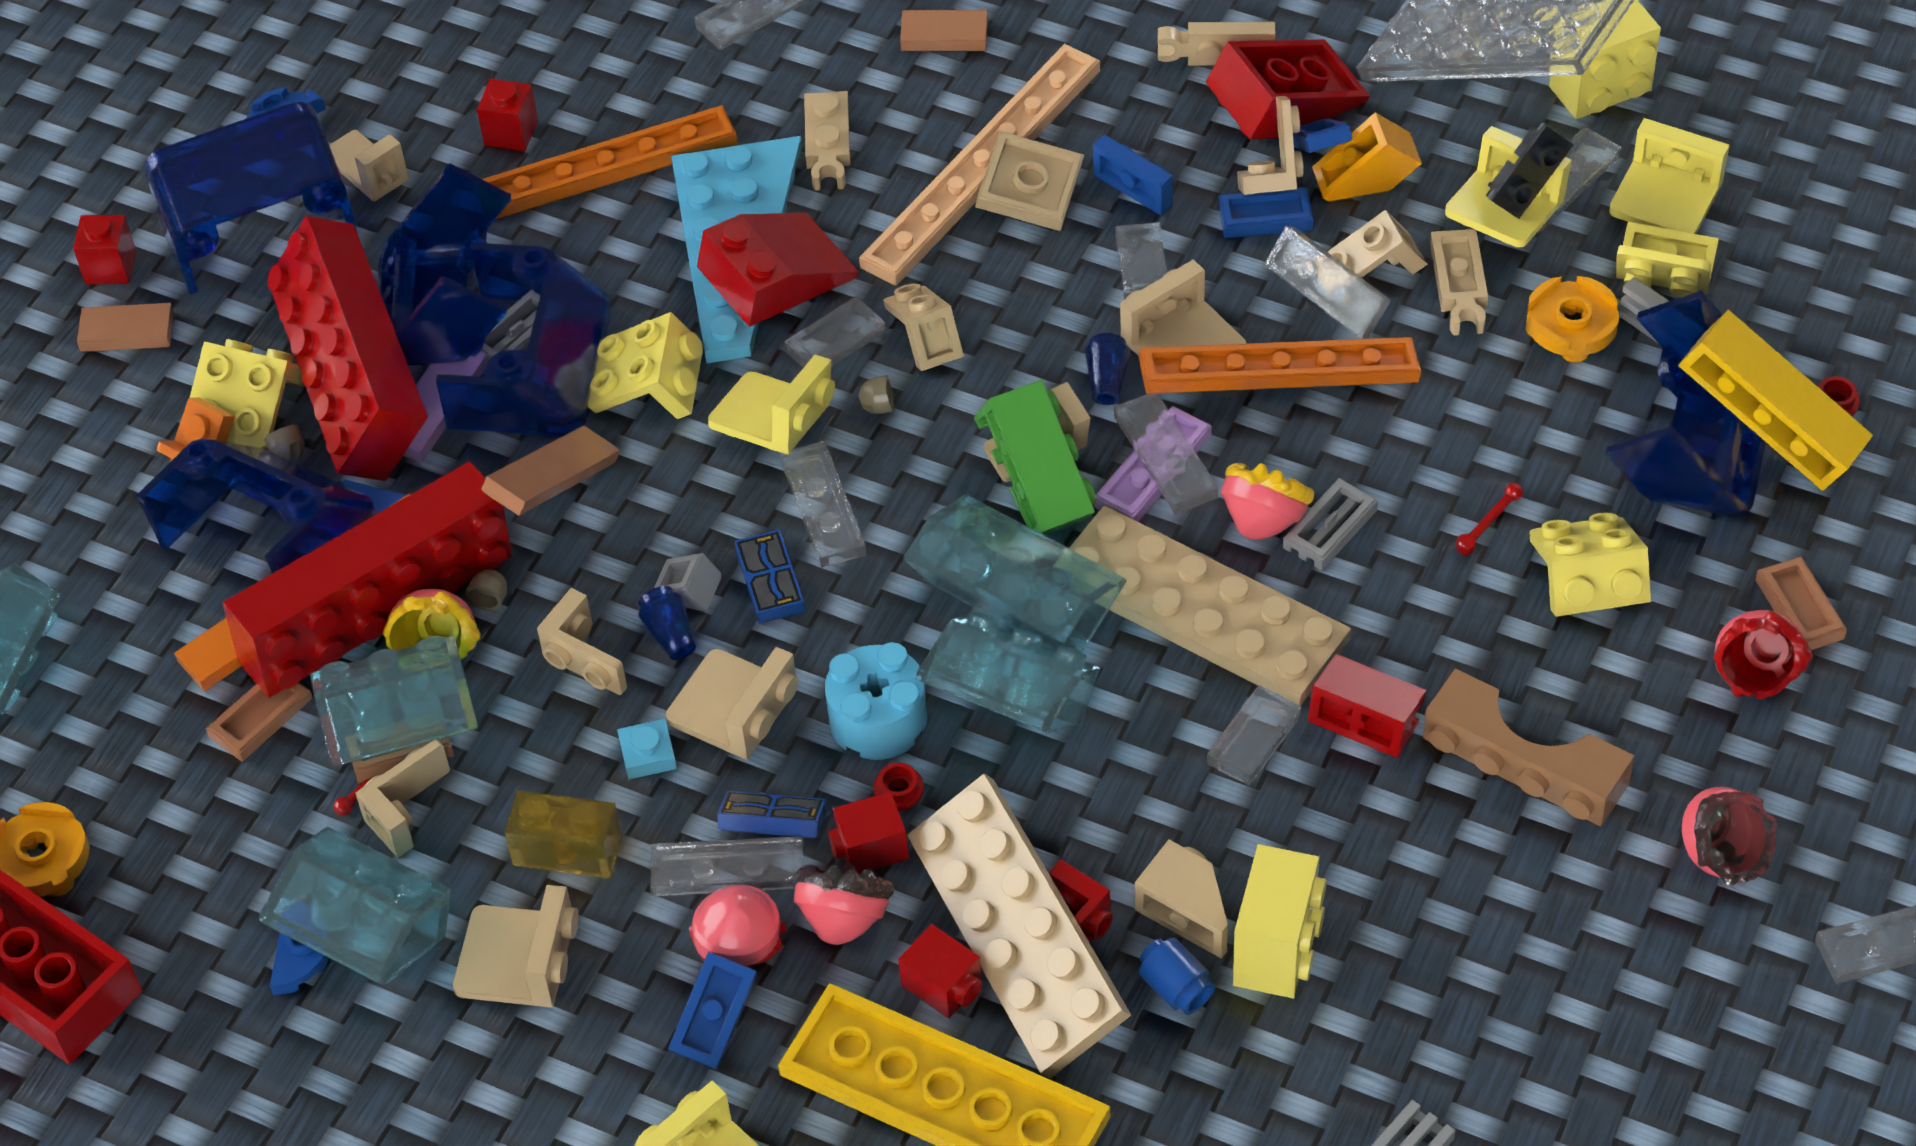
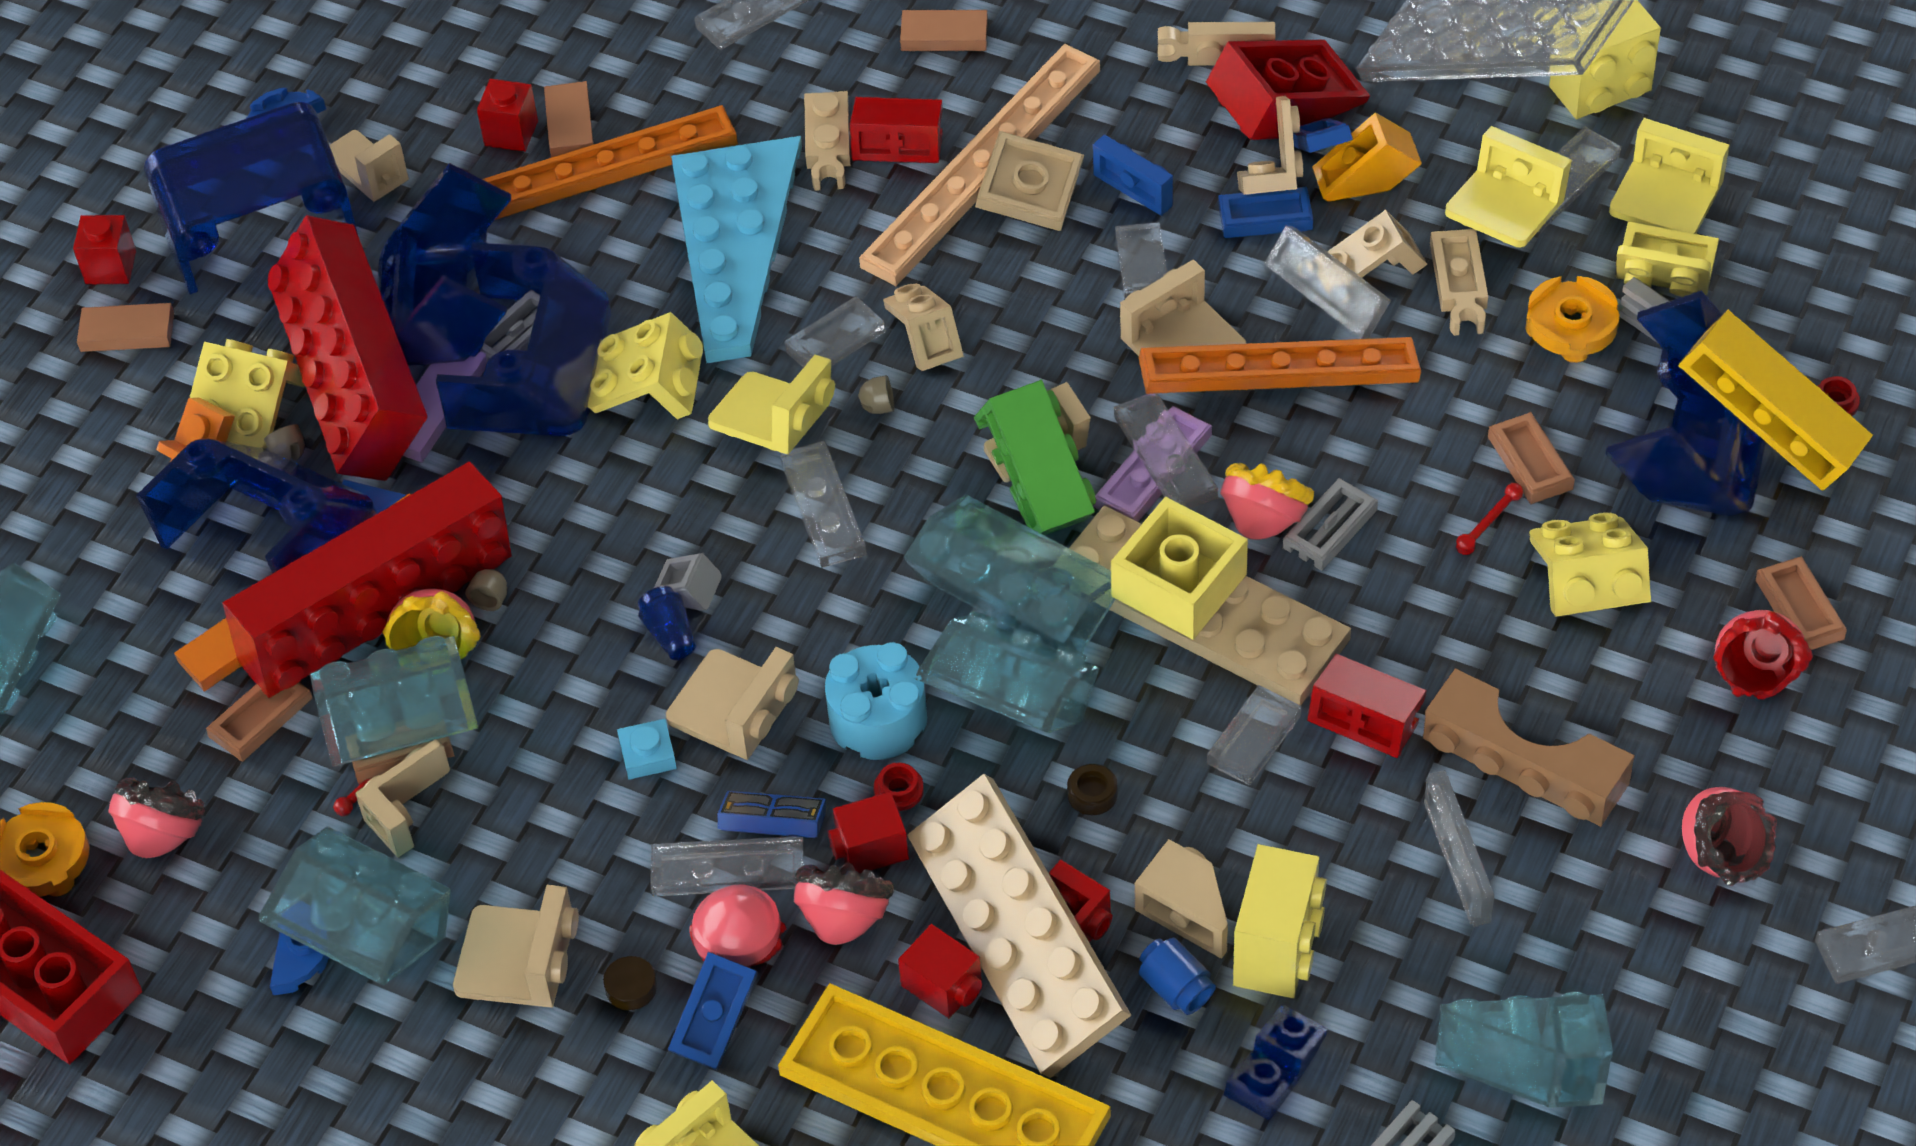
(155, 818): none -> coral hair
(550, 470): nougat tile -> none
(563, 645): tan bracket -> none
(563, 834): clear yellow brick -> none
(568, 117): none -> nougat tile
(630, 983): none -> dark brown tile
(769, 576): tile -> none
(771, 263): red slope -> none
(896, 130): none -> red hinge
(1092, 789): none -> dark brown tile
(1106, 365): clear blue cone -> none
(1179, 567): none -> light yellow brick
(1276, 1062): none -> clear blue slope
(1458, 849): none -> clear tile
(1530, 1047): none -> clear light blue slope
(1531, 458): none -> nougat tile
(1538, 159): black hinge -> none

